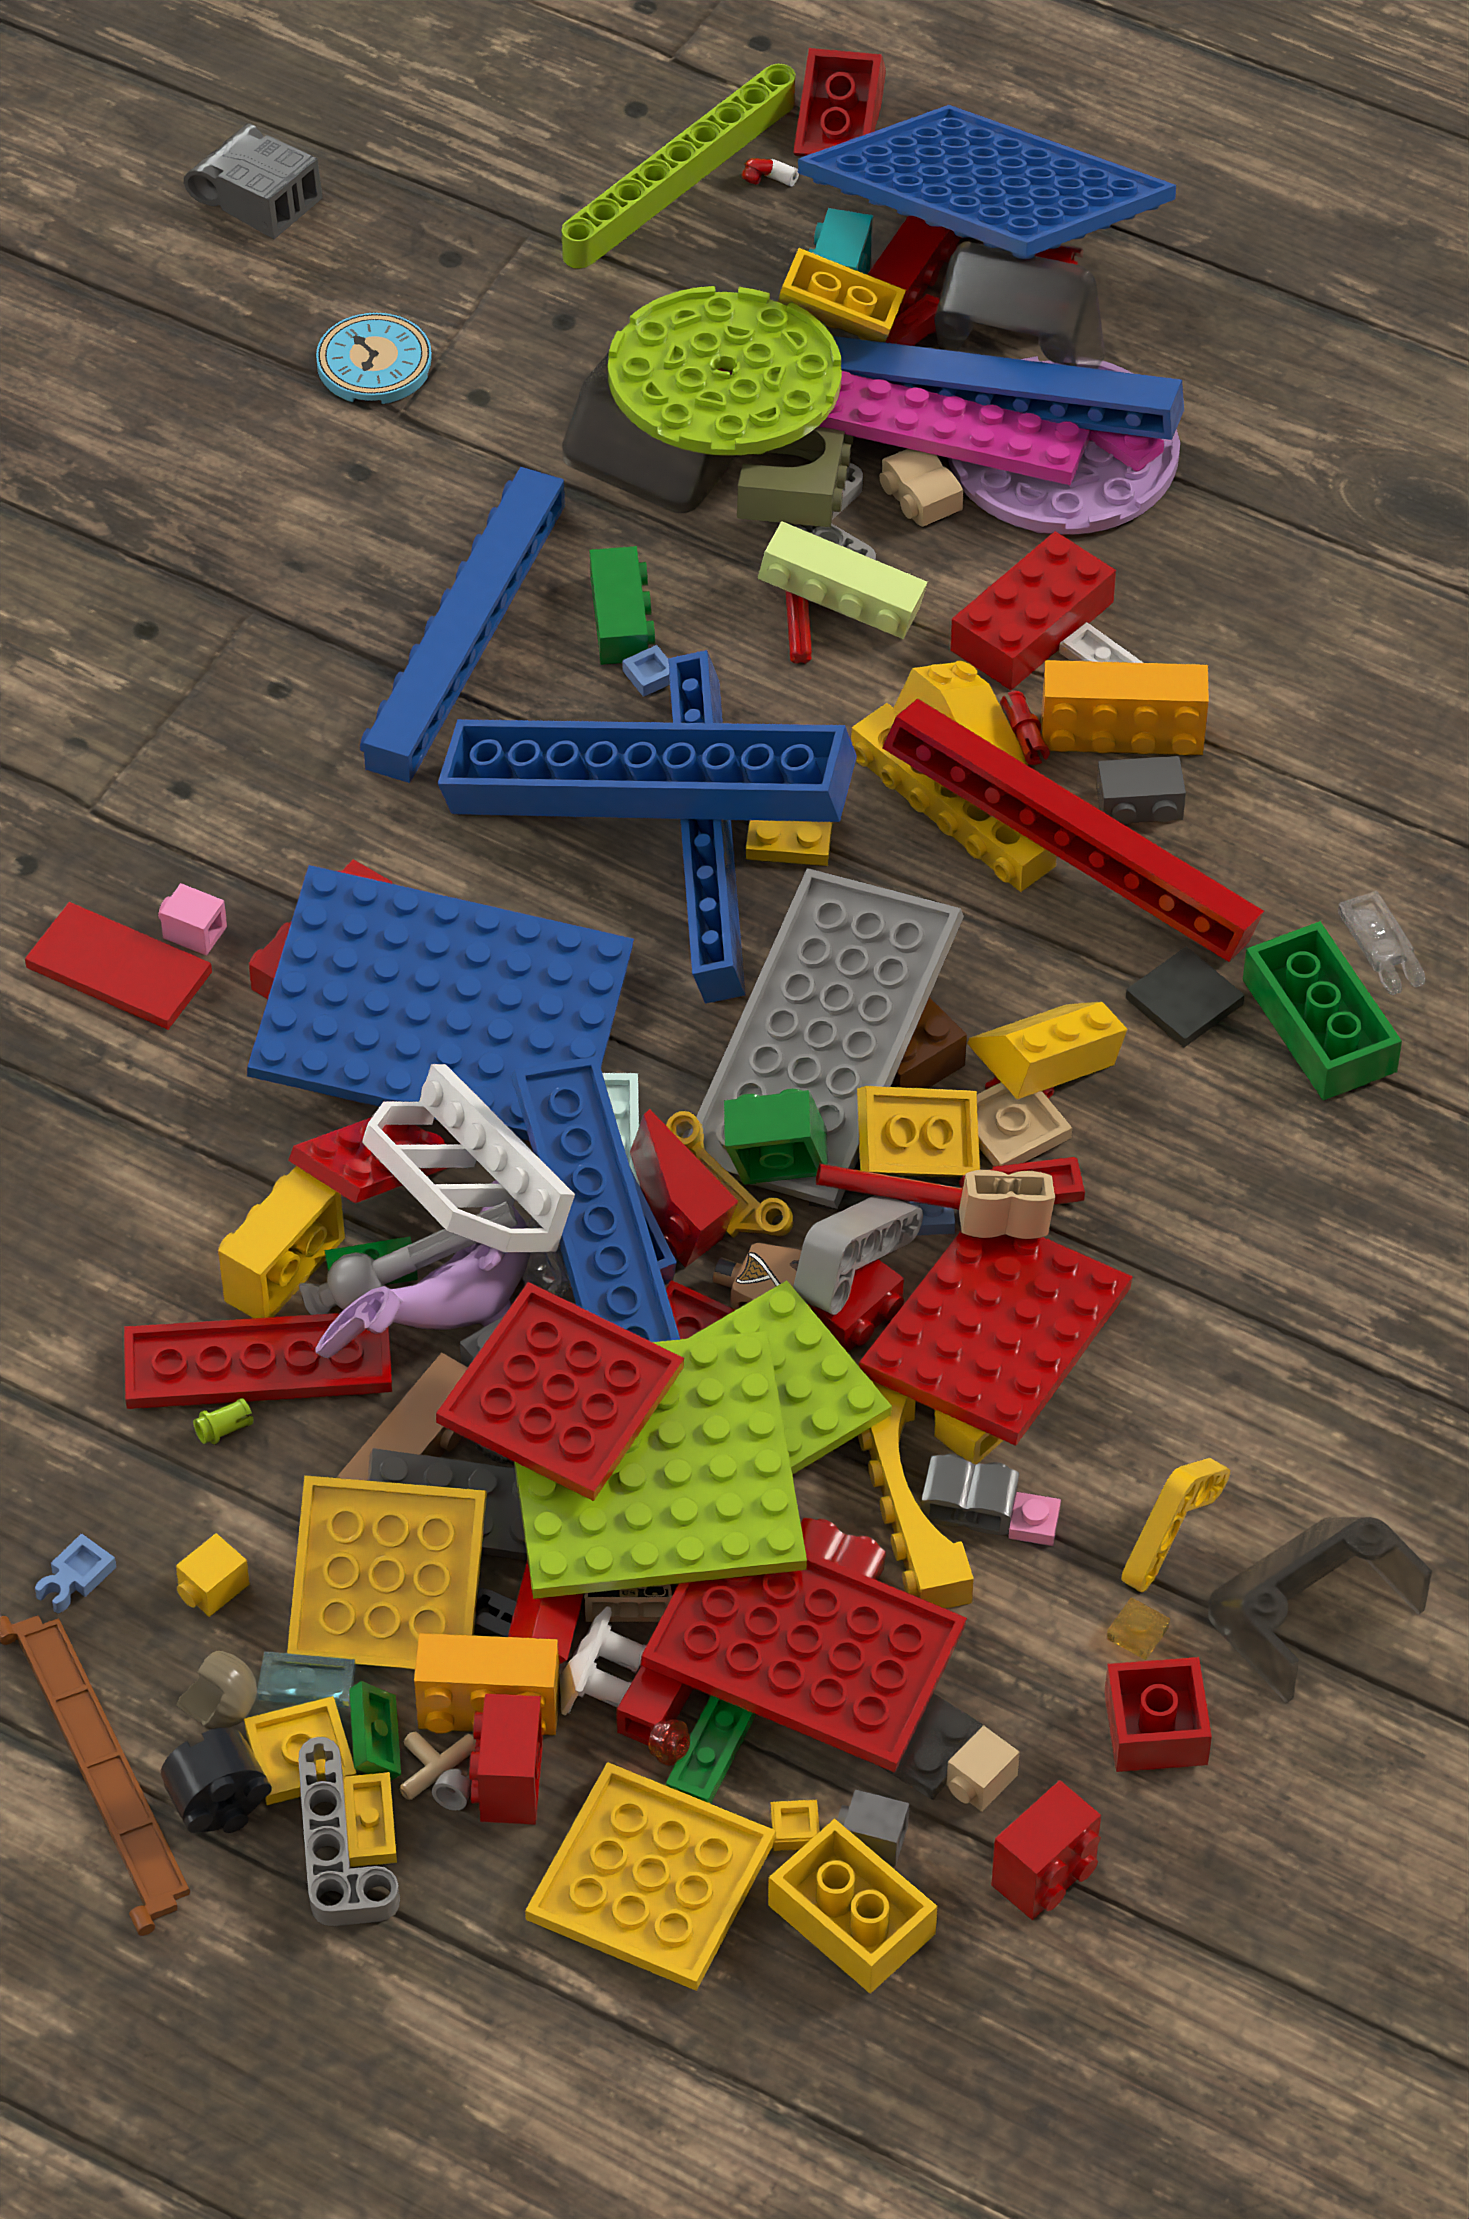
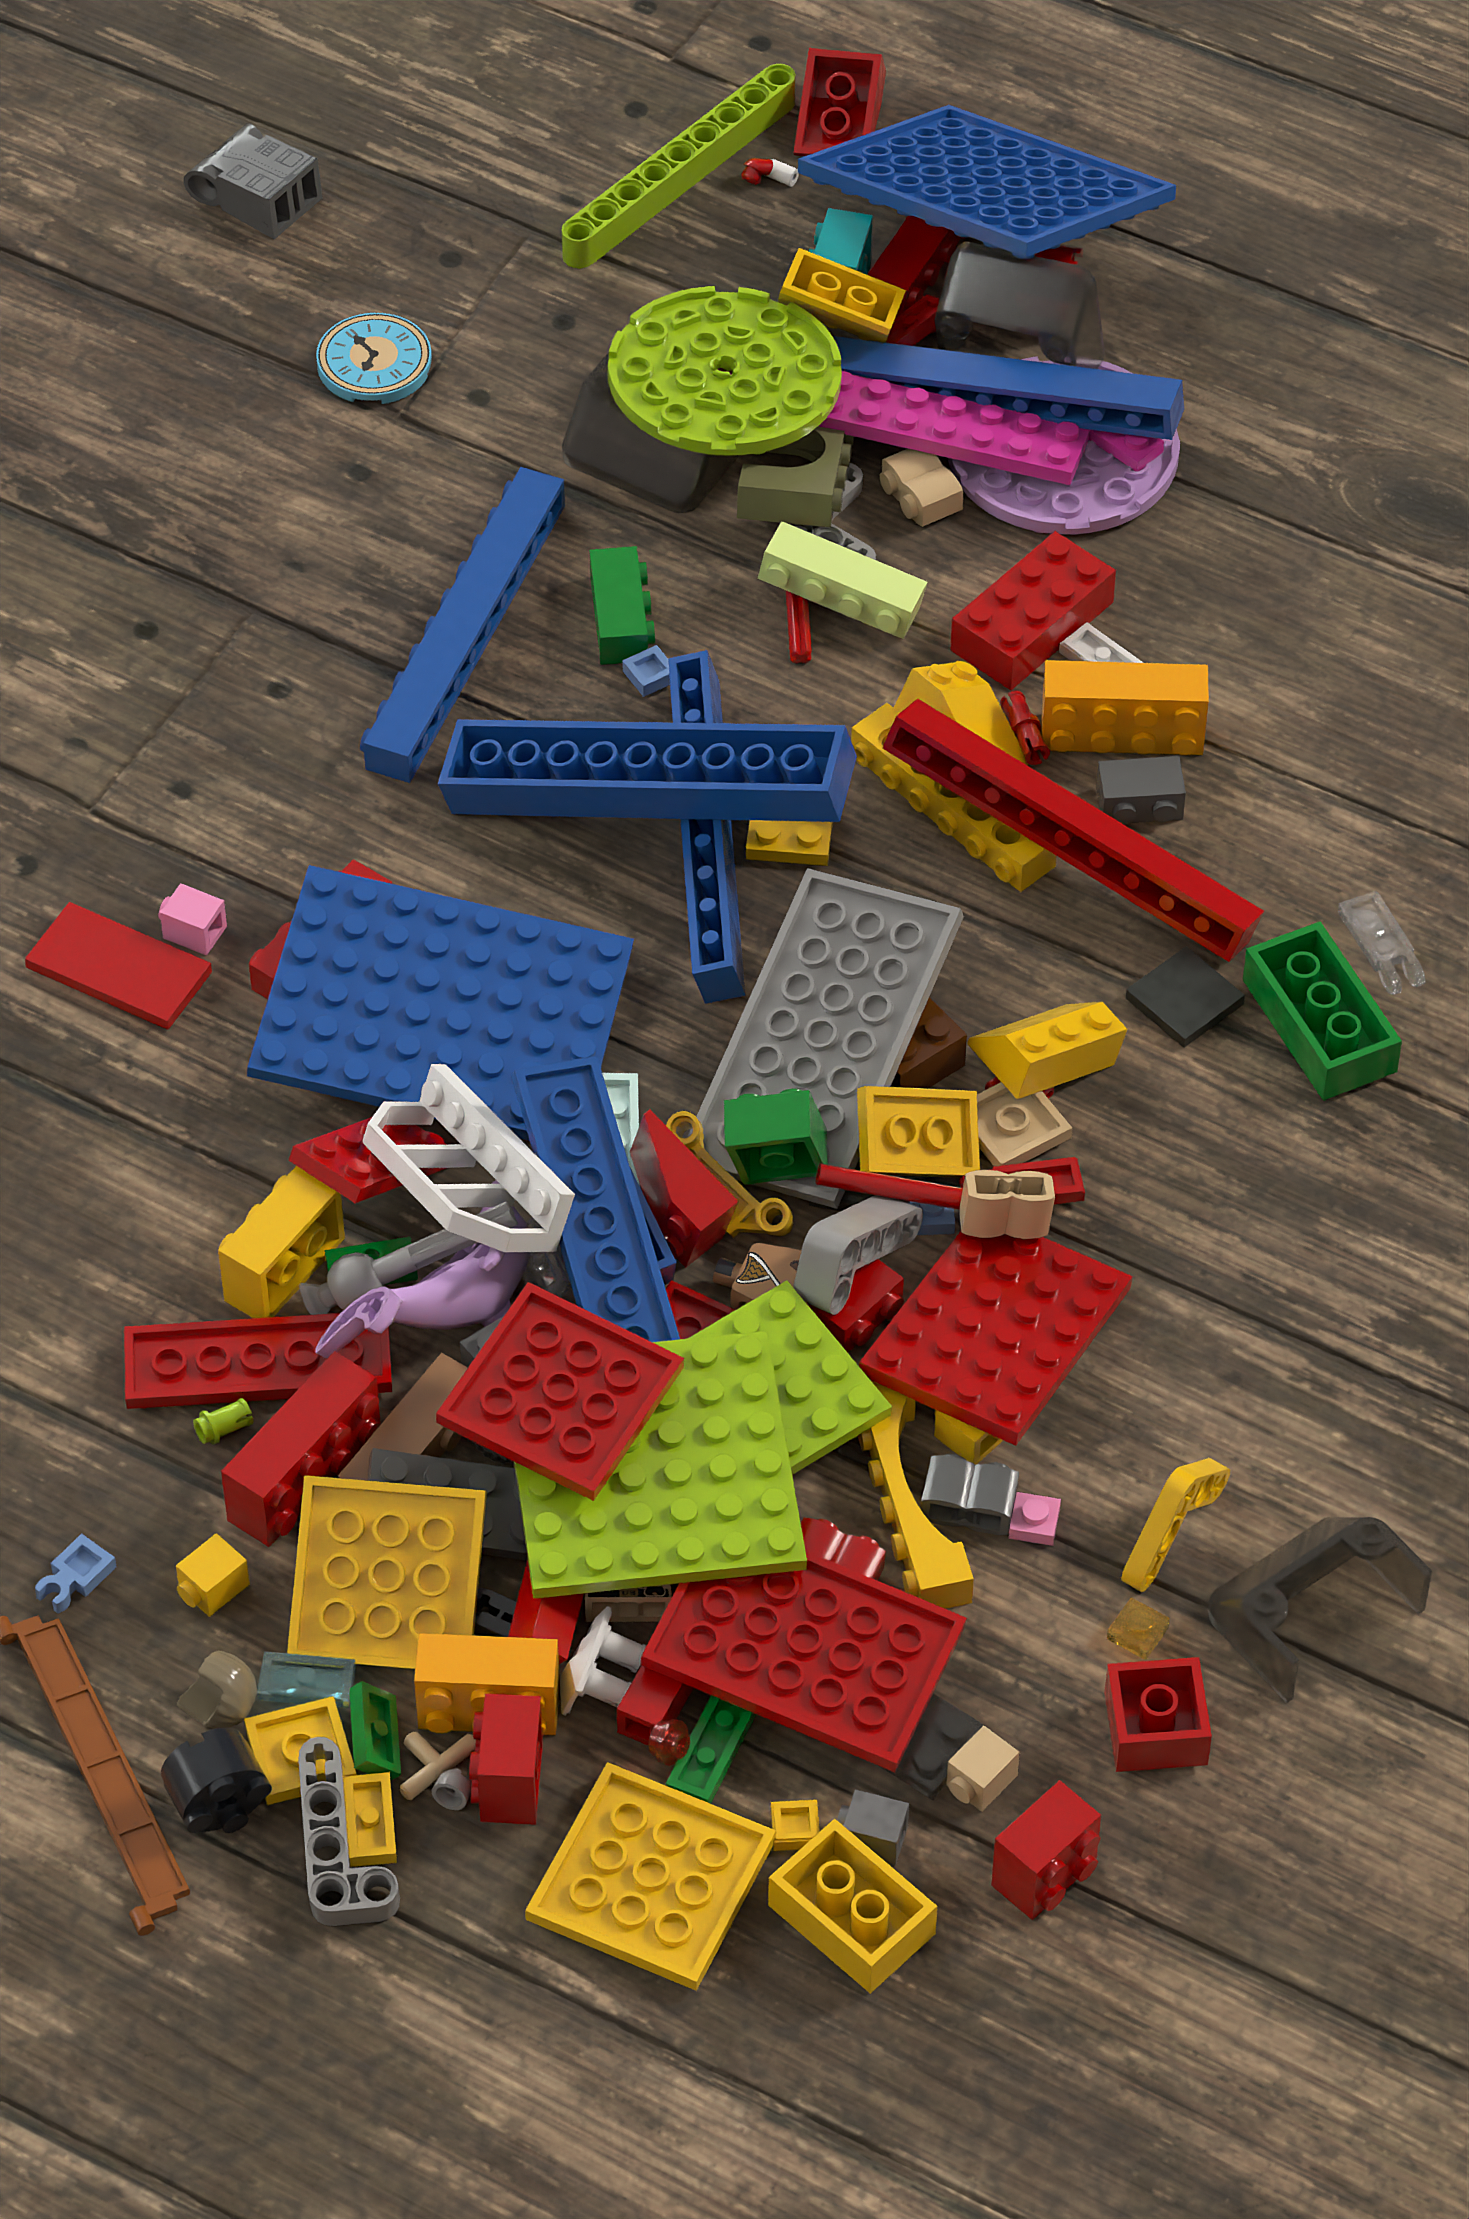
(307, 1436): none -> red brick

